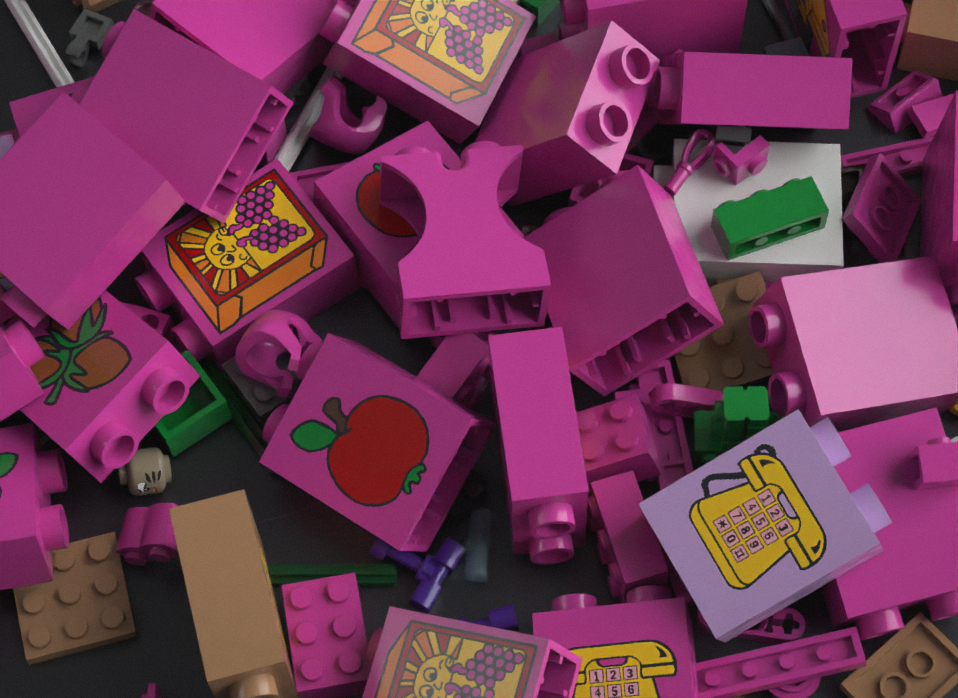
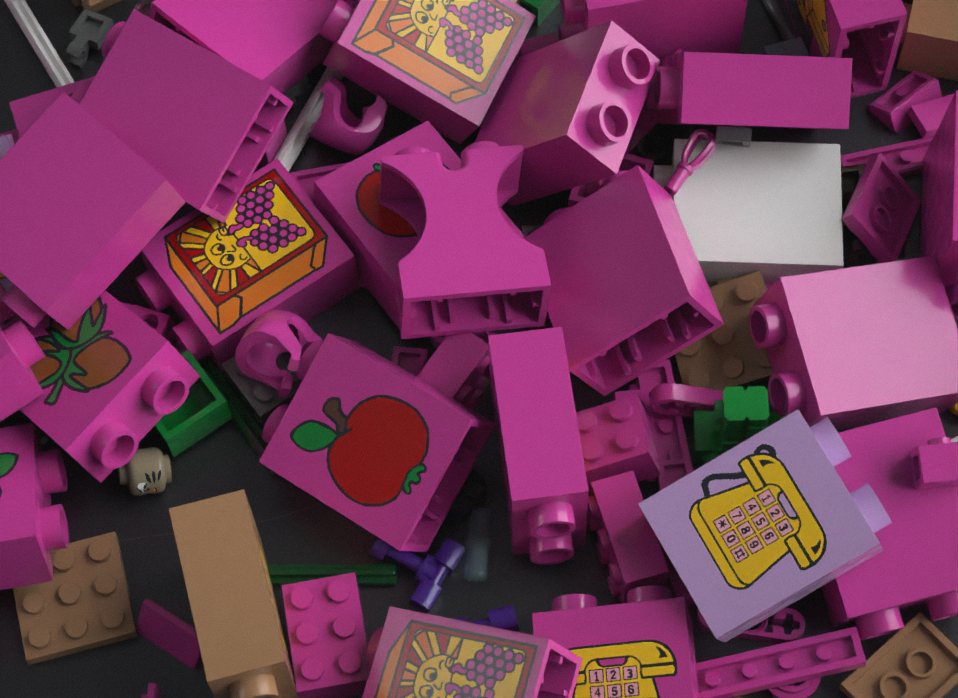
(147, 535): dark pink brick -> none
(169, 633): none -> dark pink slope
(410, 358): none -> dark pink tile
(747, 161): dark pink bracket -> none
(769, 217): green brick -> none

